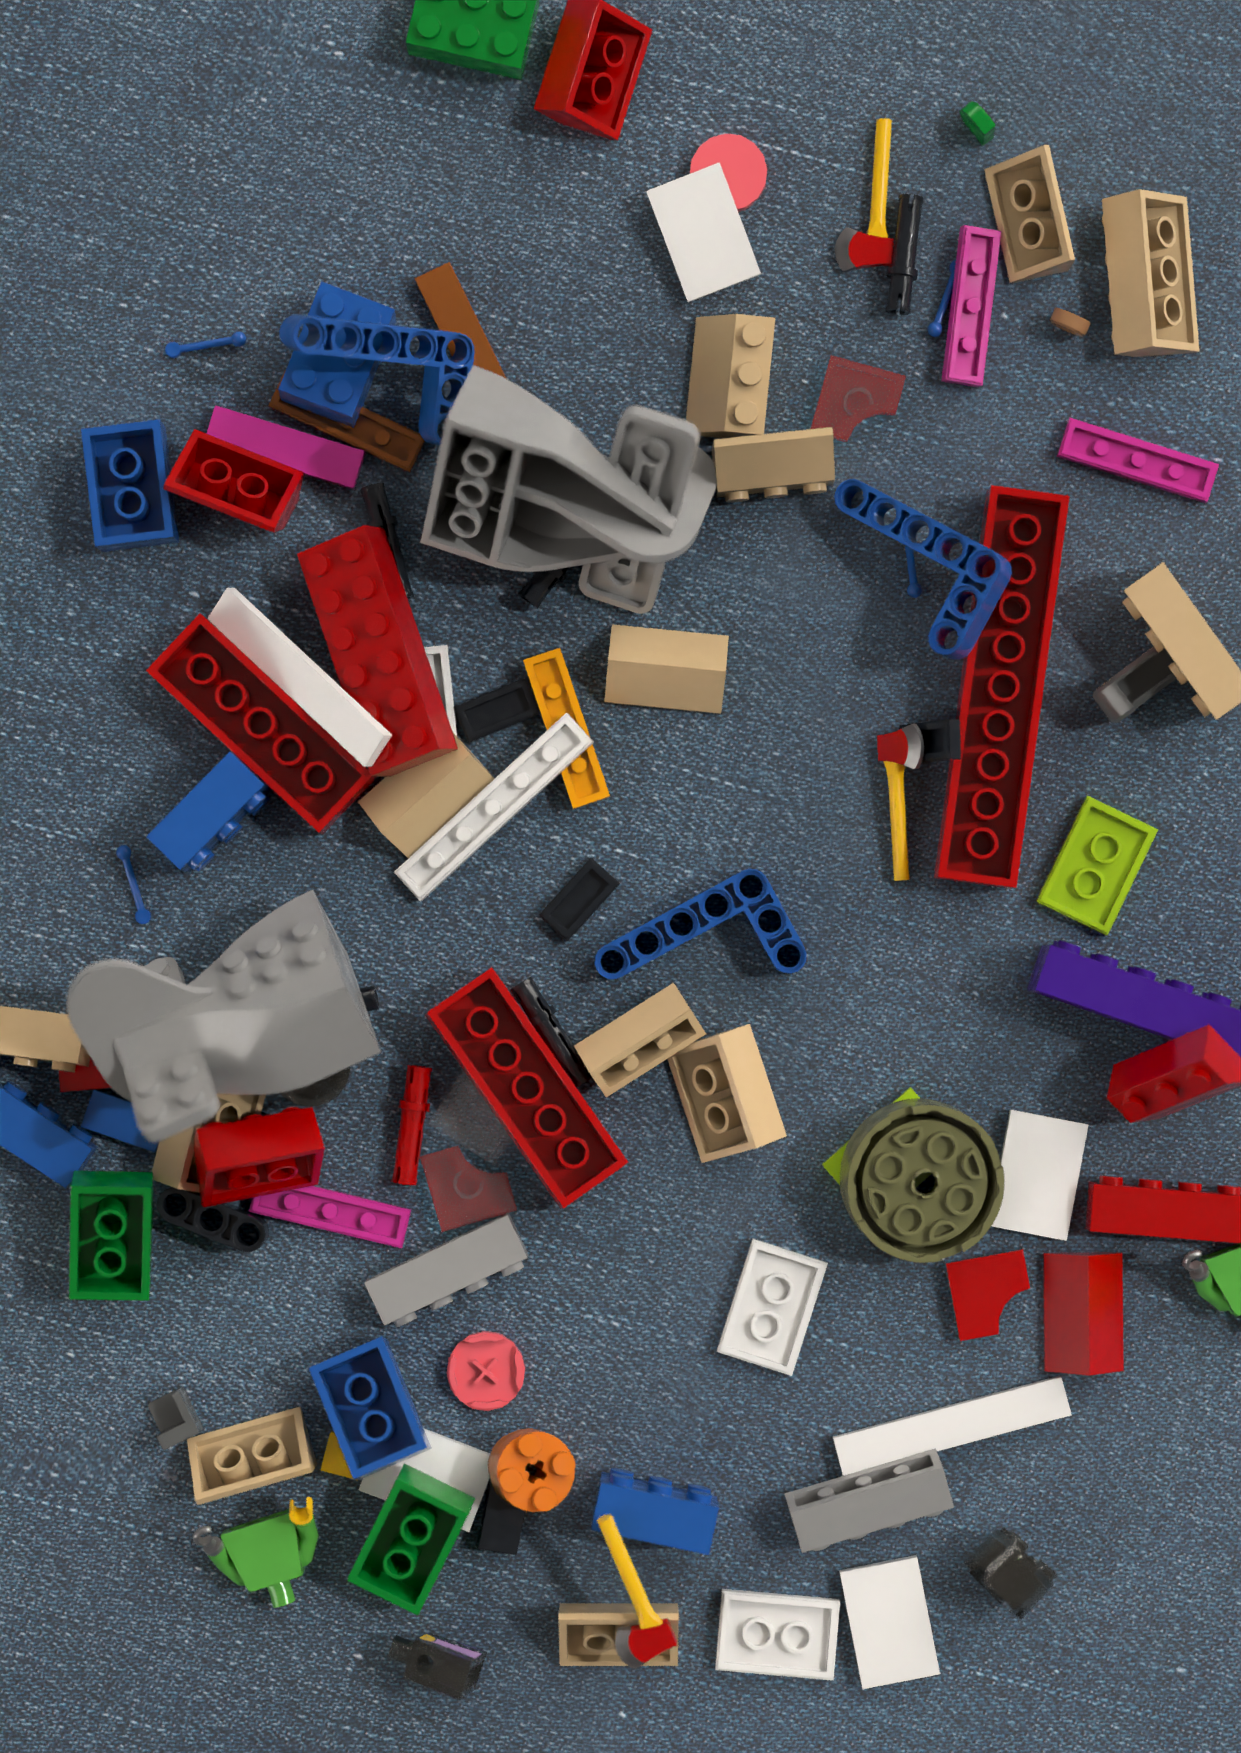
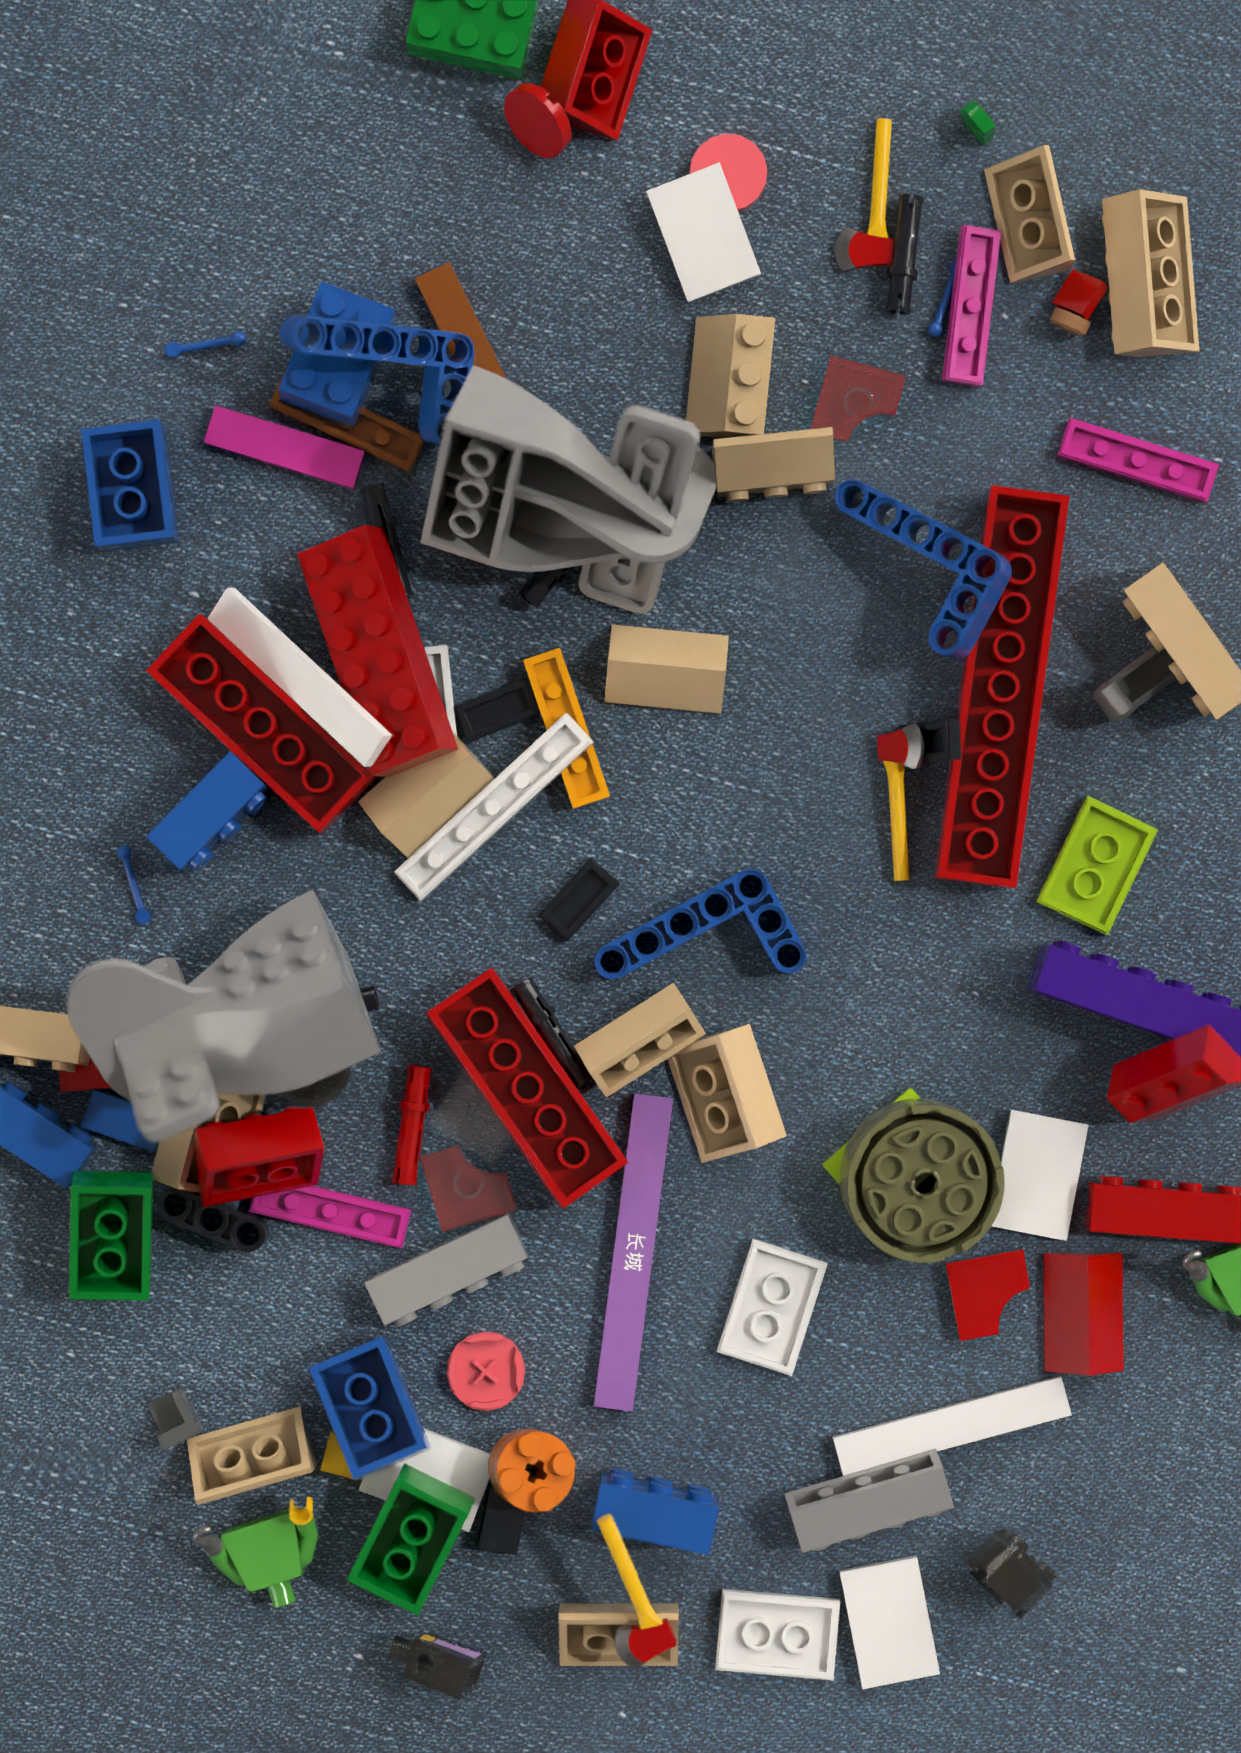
(235, 481): red slope -> none
(537, 121): none -> red tile
(633, 1252): none -> medium lavender tile
(914, 589): blue hinge -> none
(1080, 294): none -> red tile

